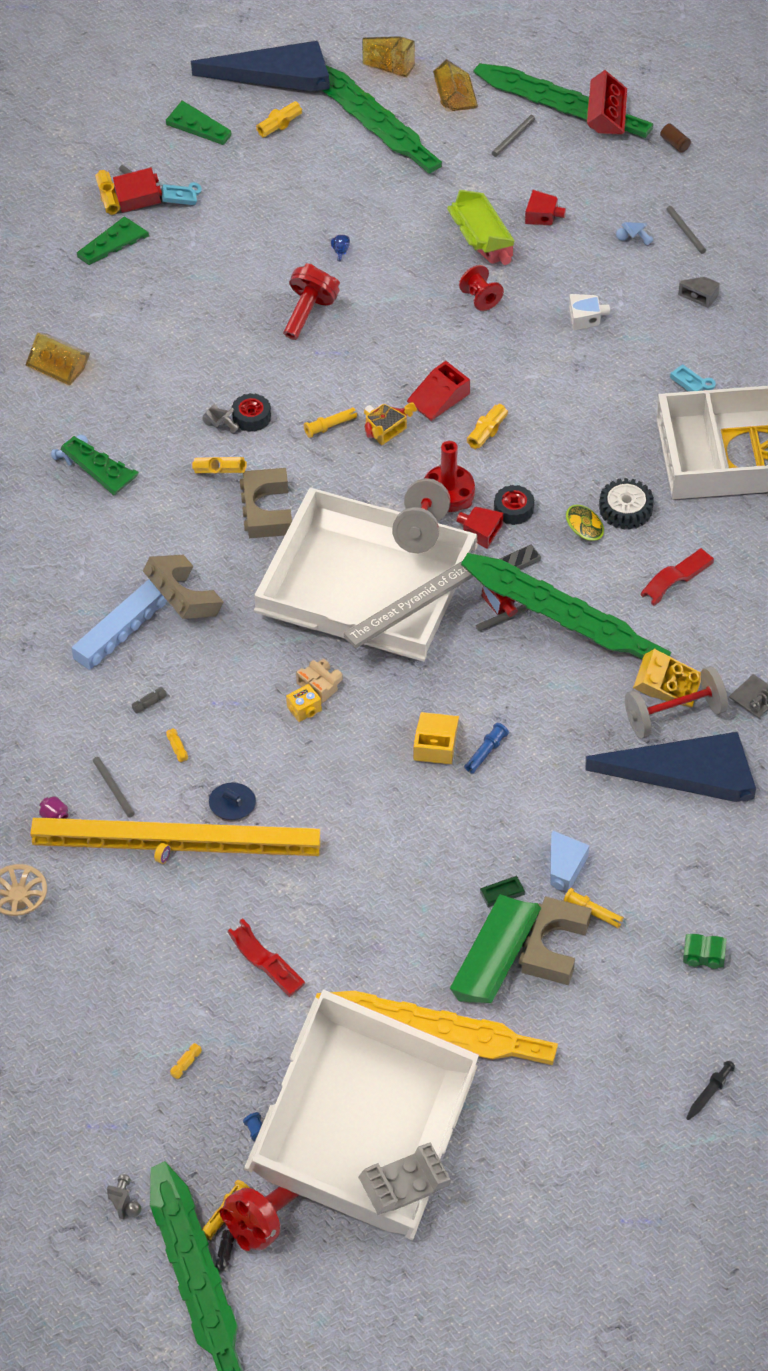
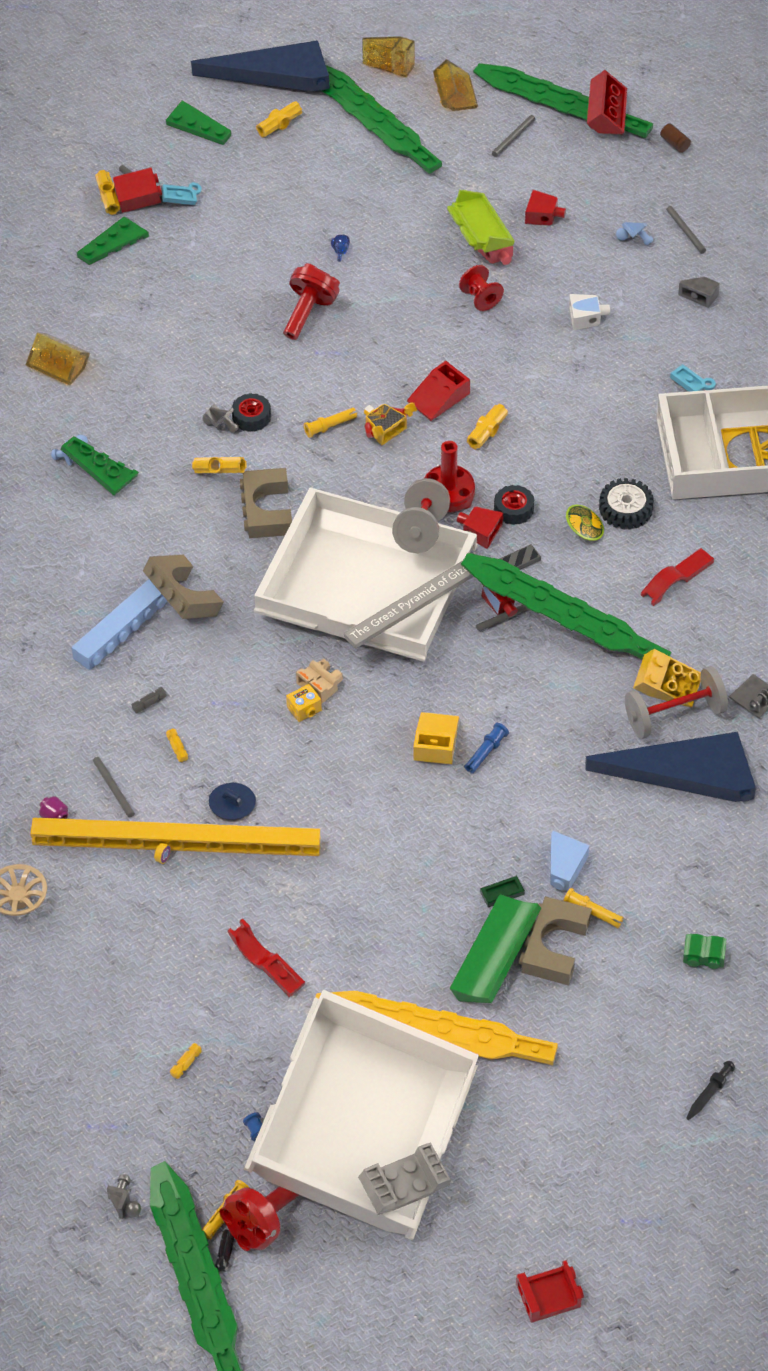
(549, 1292): none -> red panel

